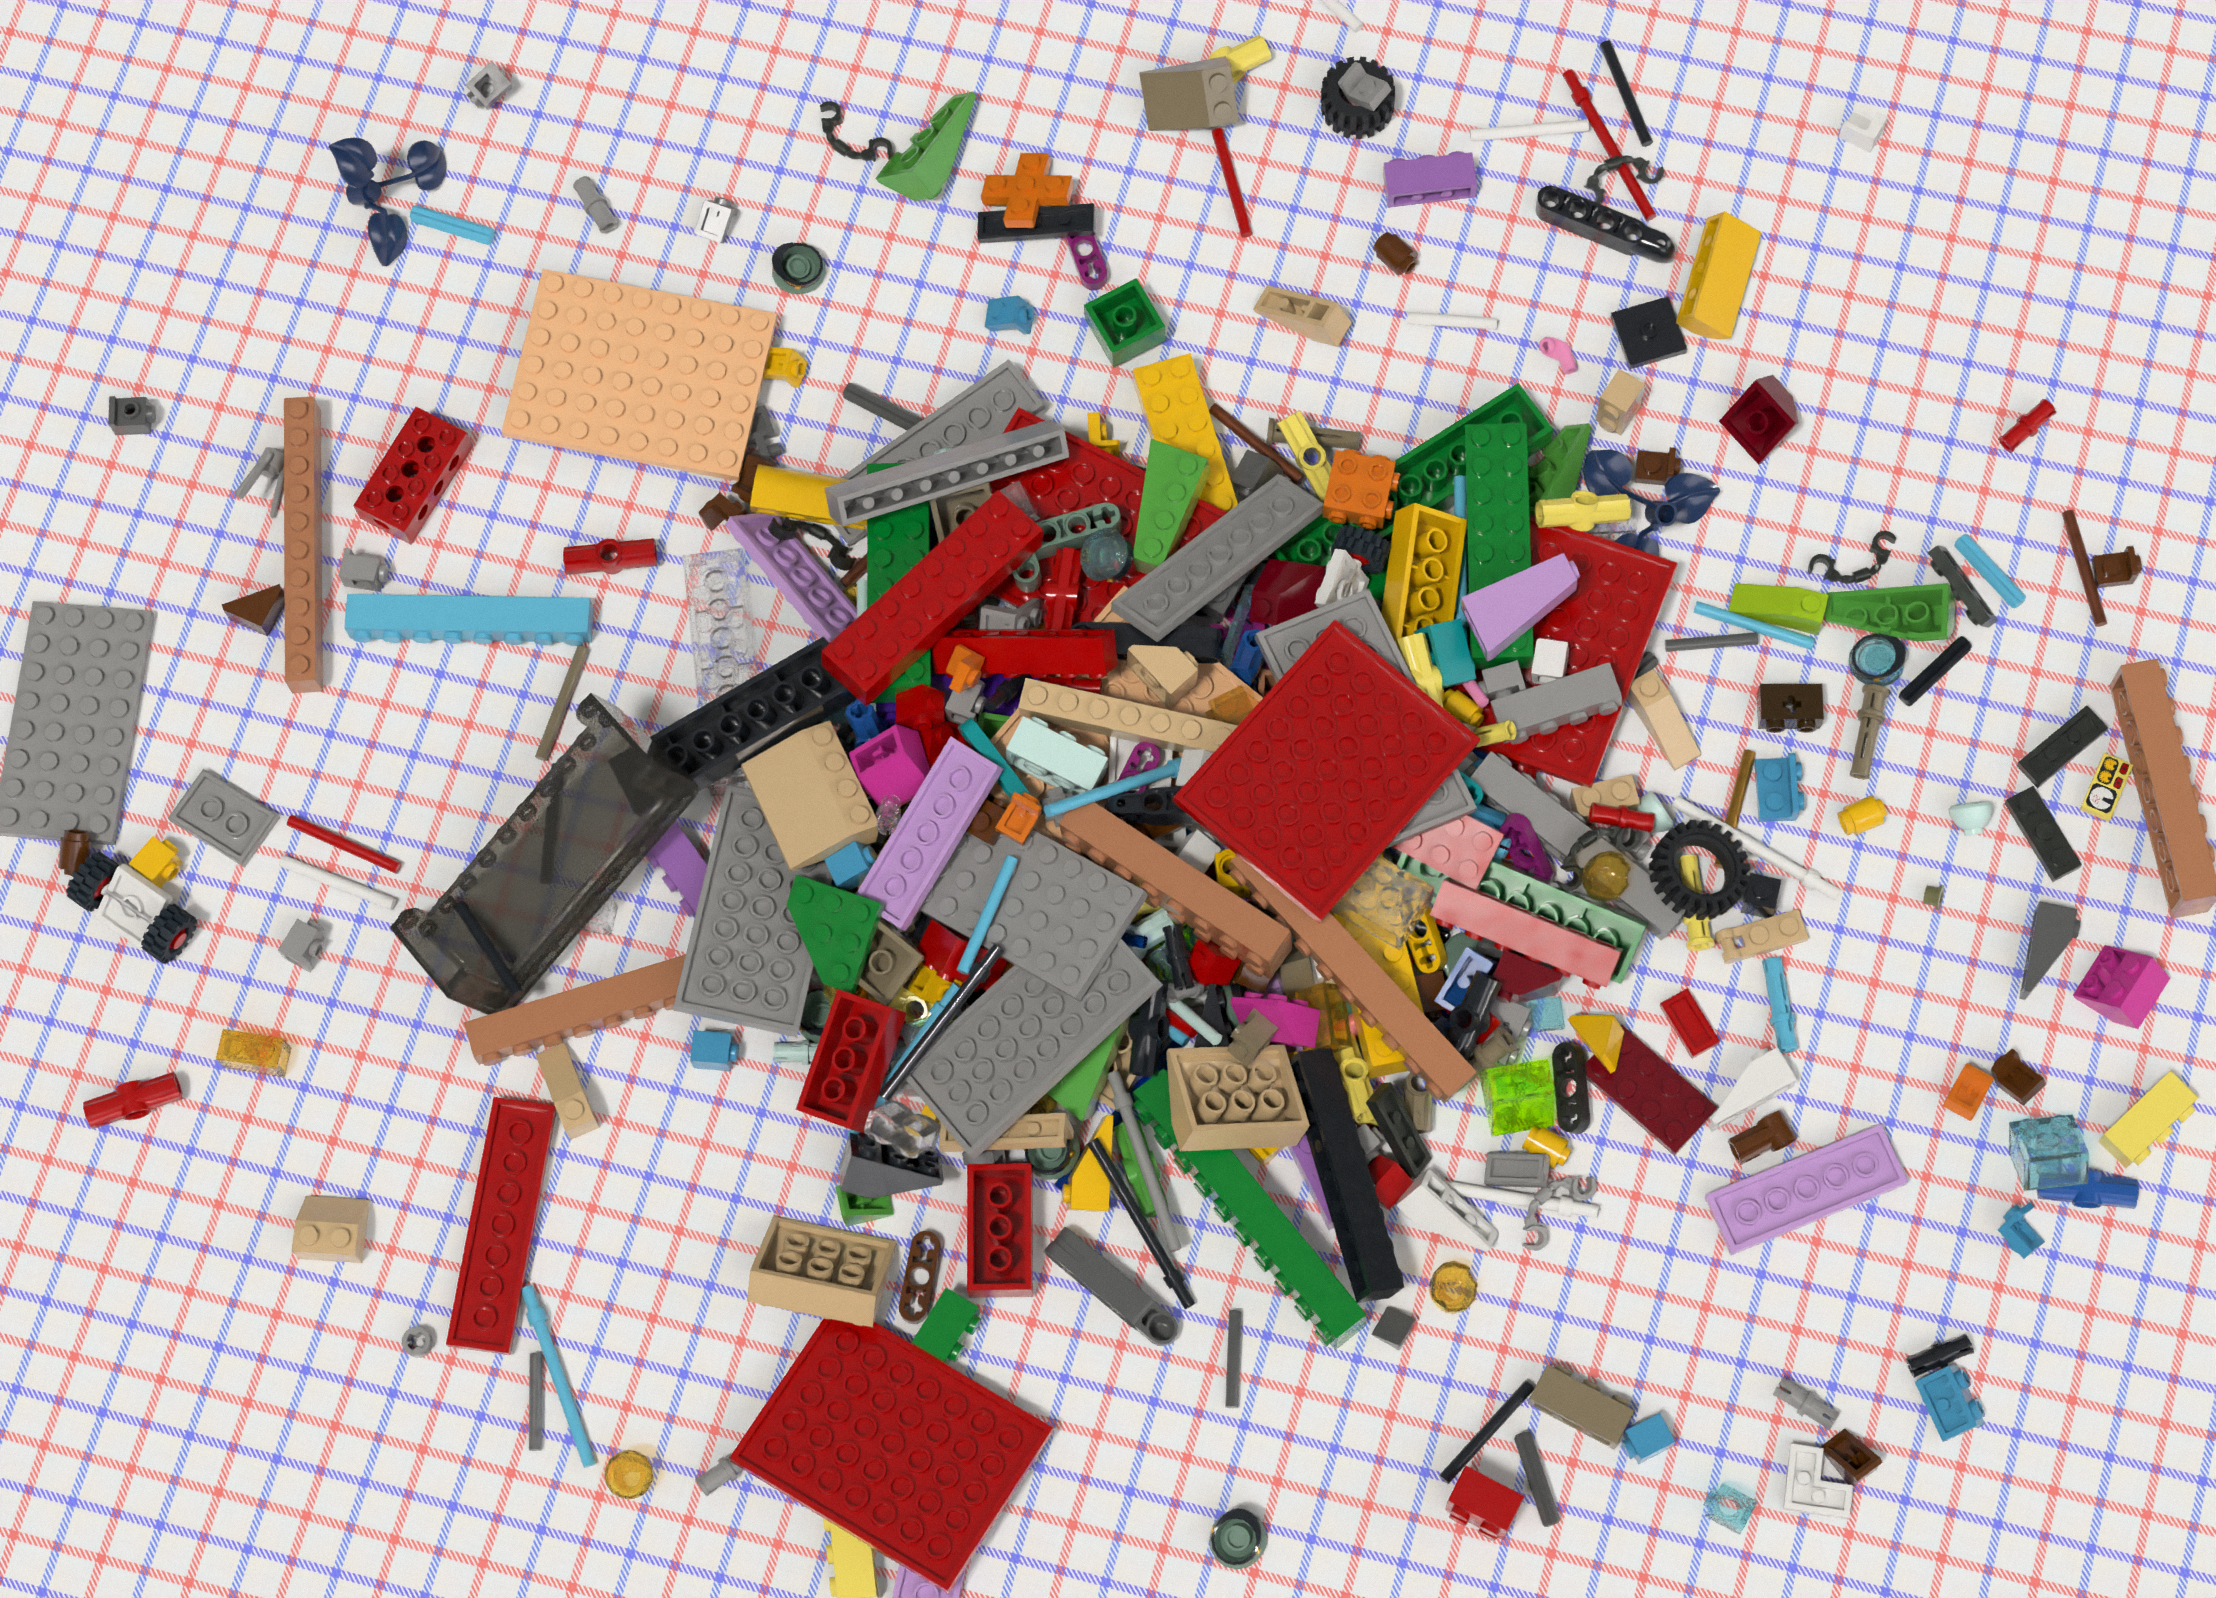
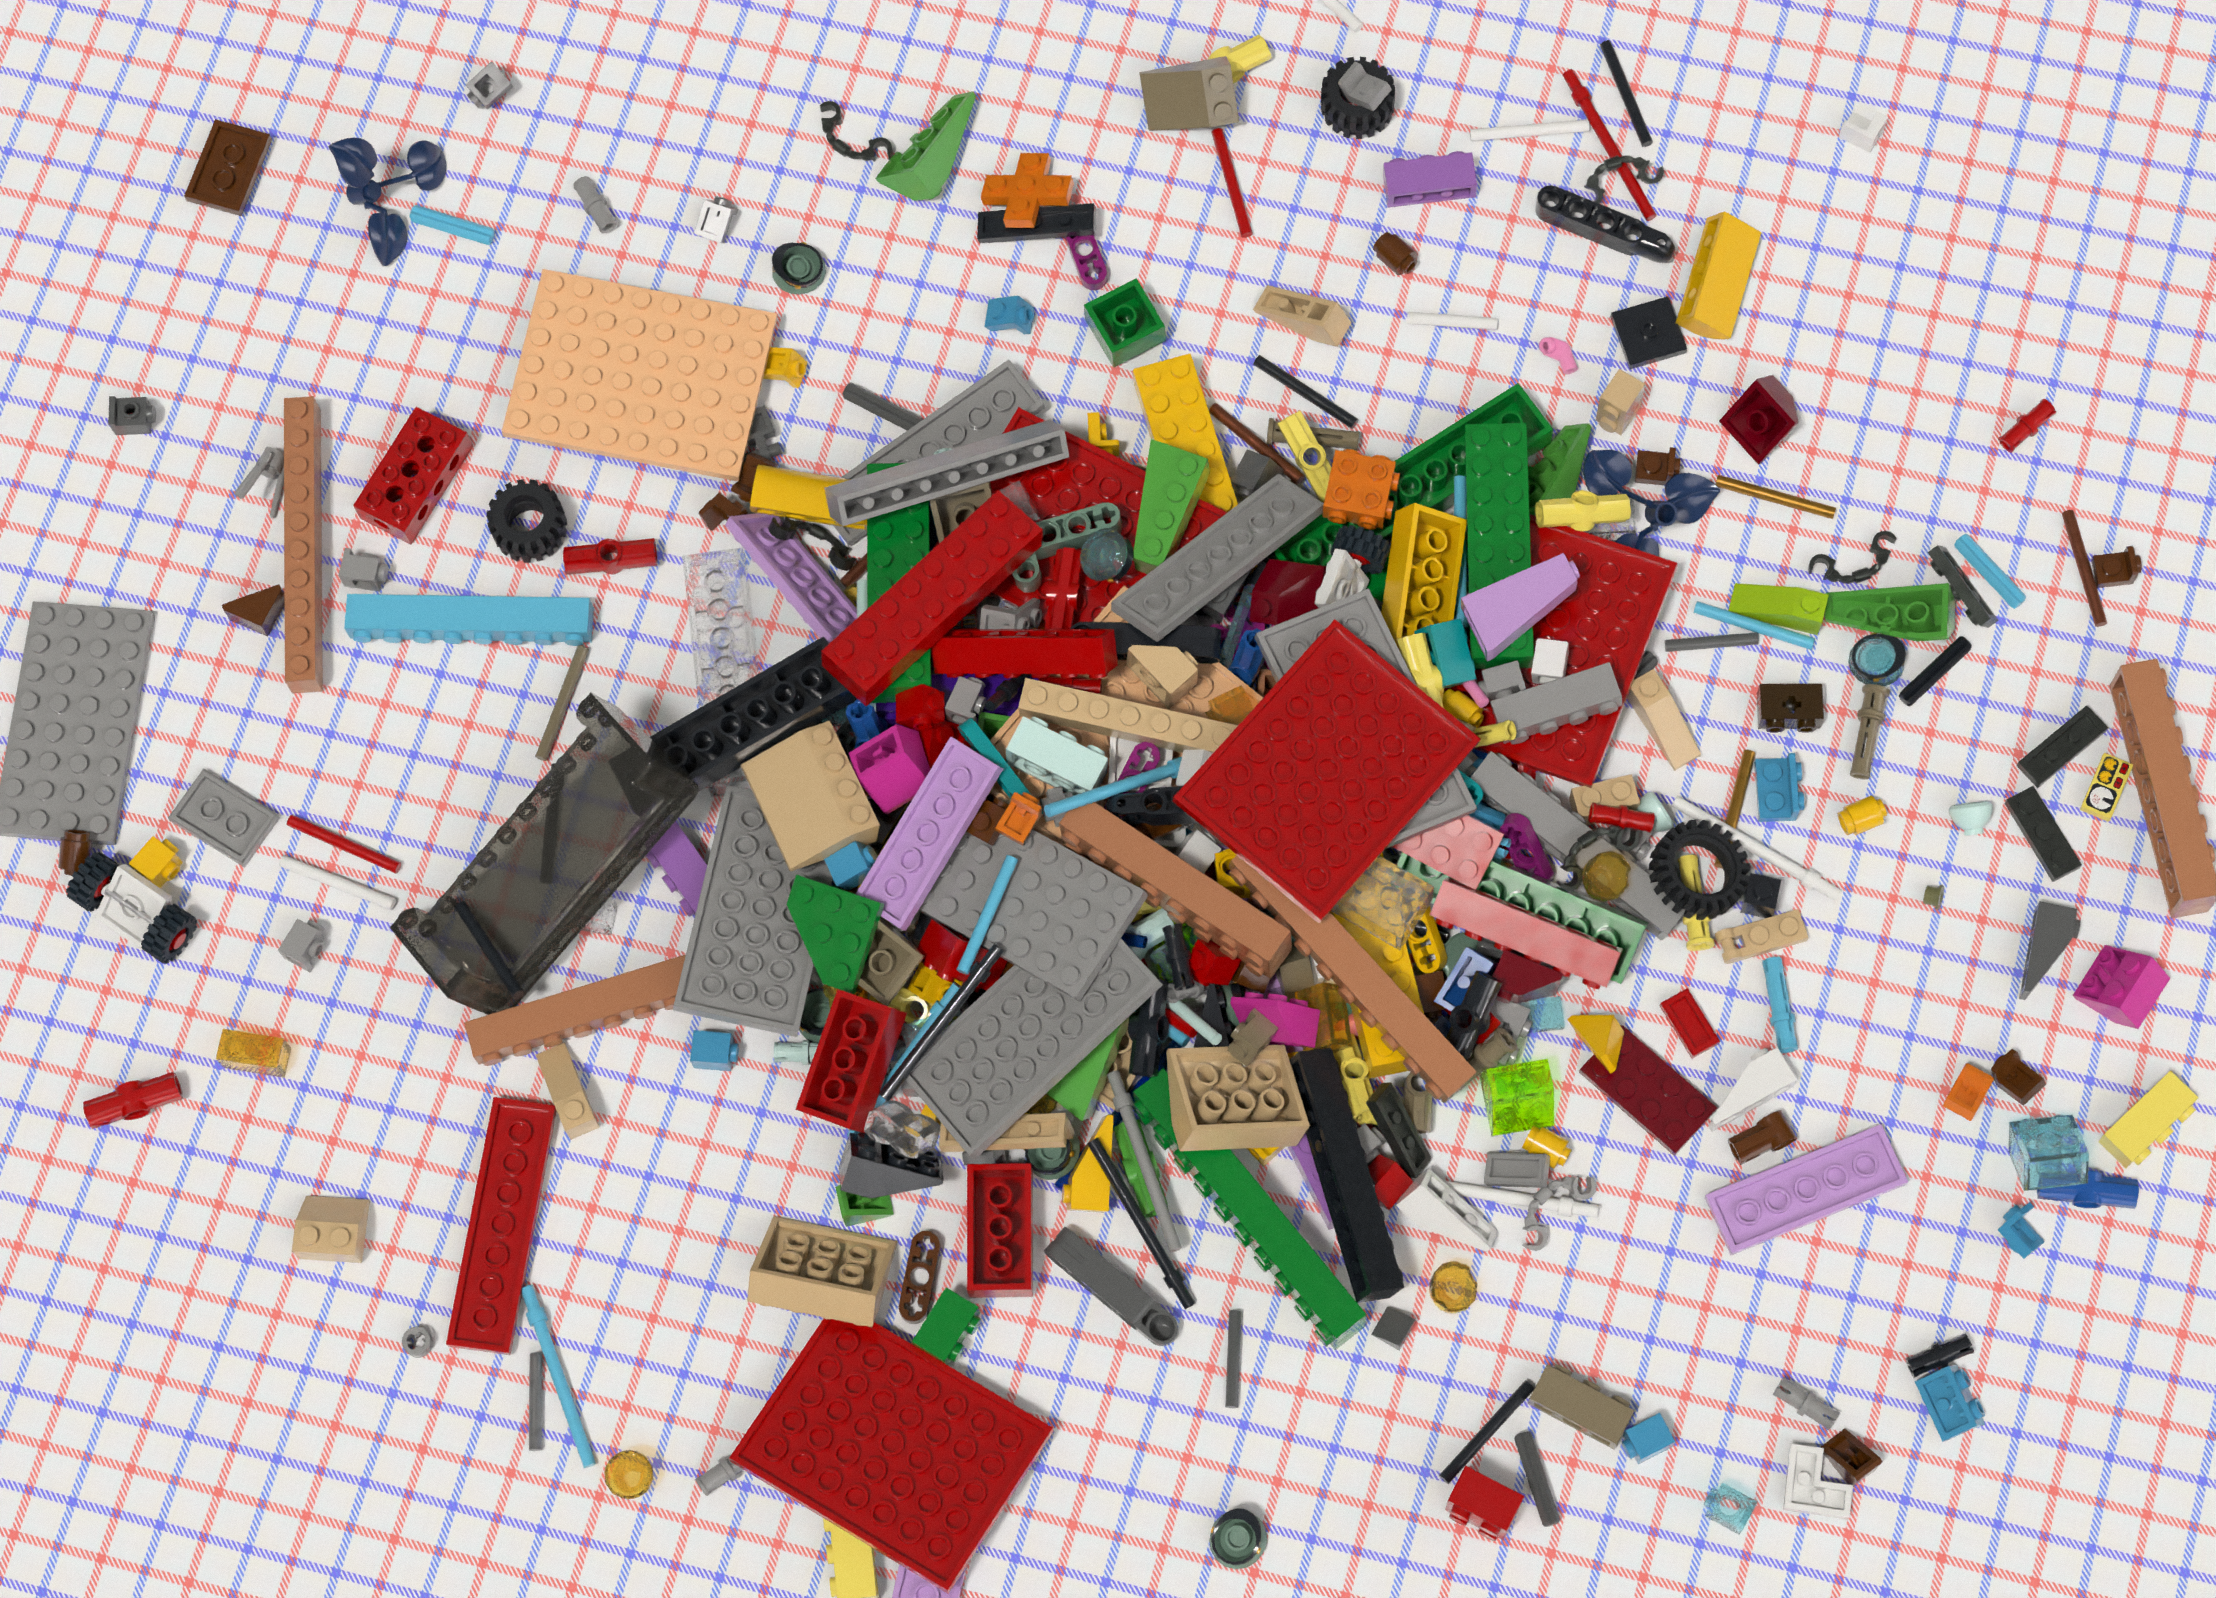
(228, 167): none -> reddish brown plate
(521, 499): none -> black tyre
(888, 814): clear pin -> none
(965, 668): orange bracket -> none
(1305, 391): none -> black bar
(1561, 1079): pearl dark grey beam -> none
(1775, 496): none -> pearl gold bar

